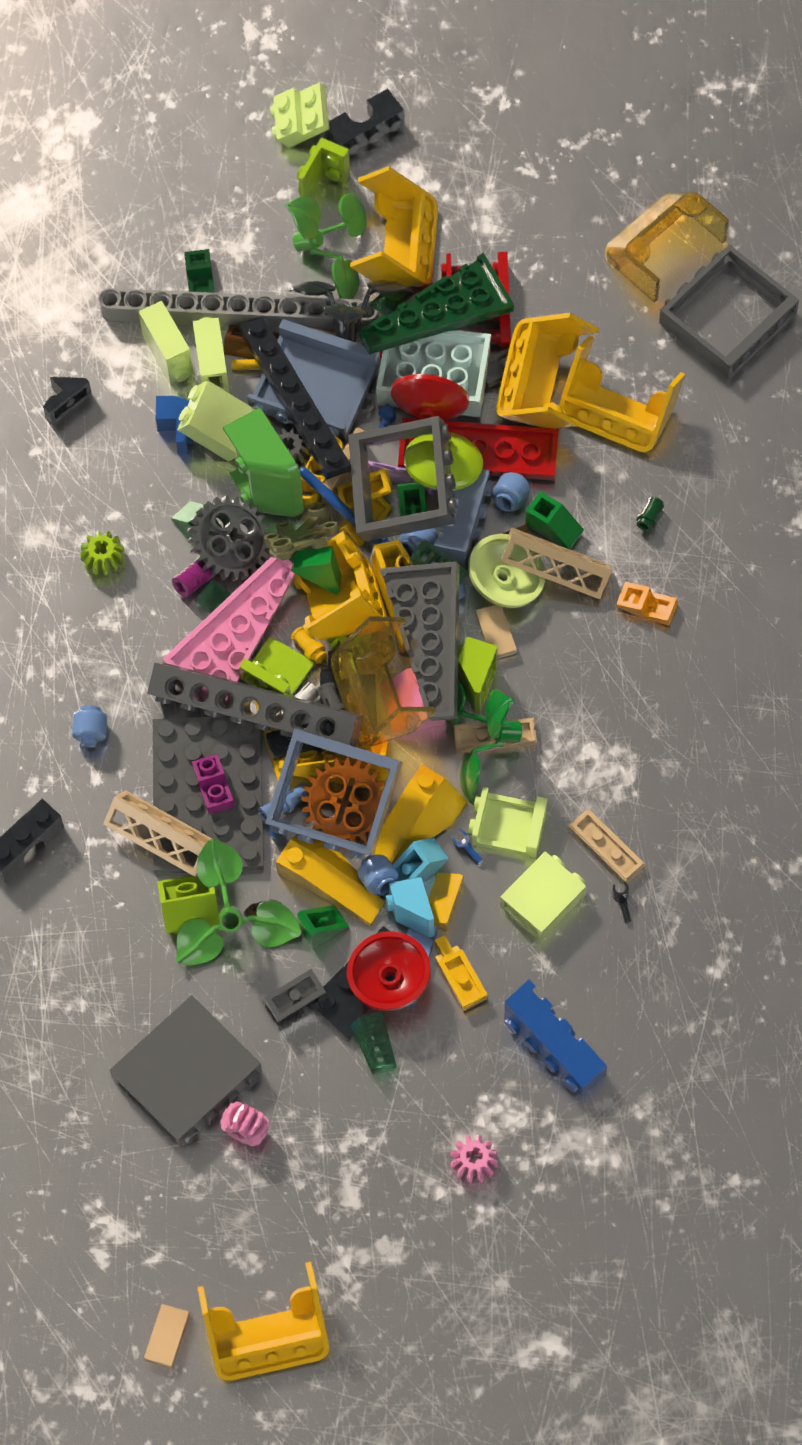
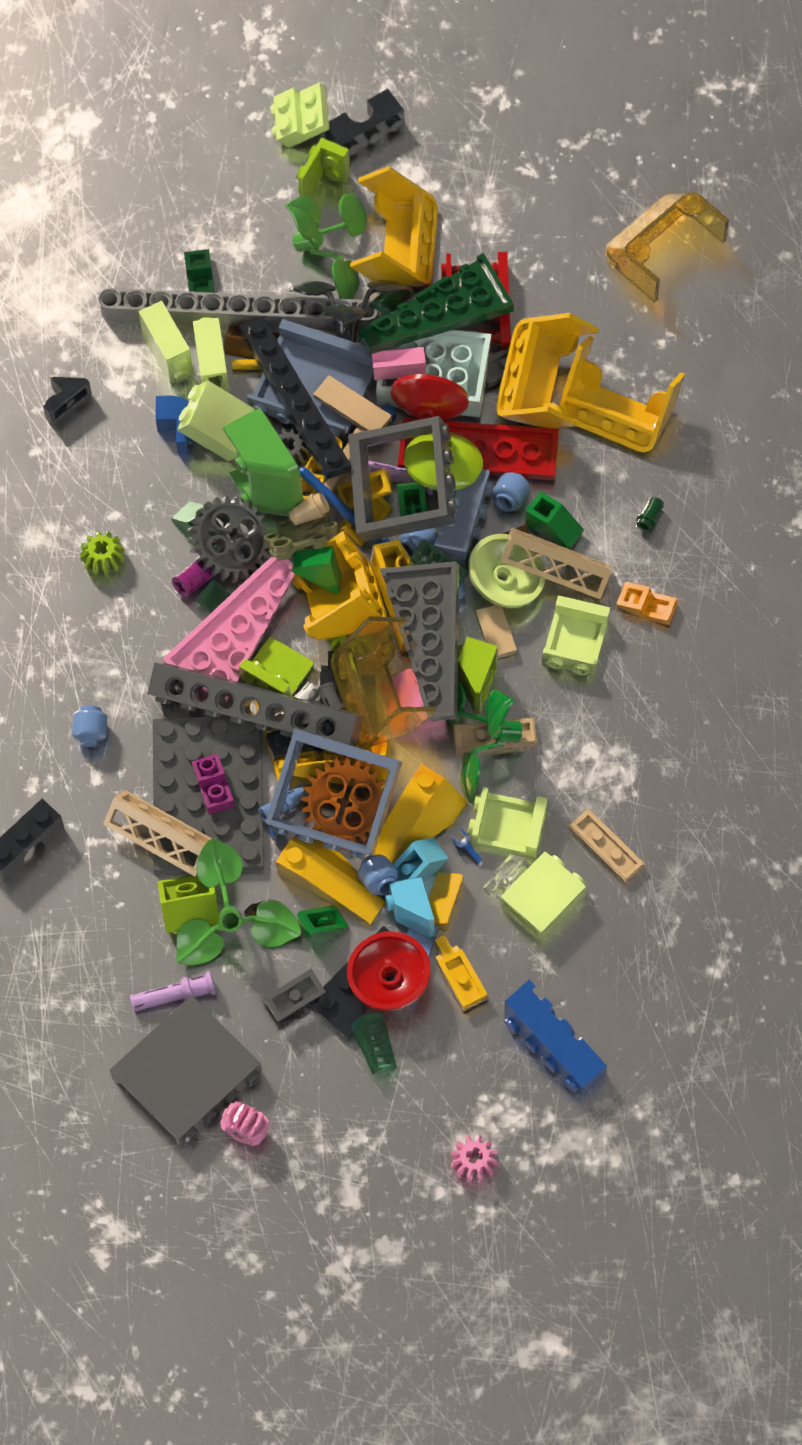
(166, 1336): tan tile -> none
(194, 986): none -> lavender pin
(269, 1340): yellow windscreen -> none
(309, 509): none -> tan cone
(313, 649): yellow animal -> none
(351, 405): none -> tan tile
(398, 363): none -> bright pink panel
(506, 875): none -> clear plate
(576, 636): none -> yellowish green panel
(622, 899): black hand -> none
(732, 258): dark grey window -> none

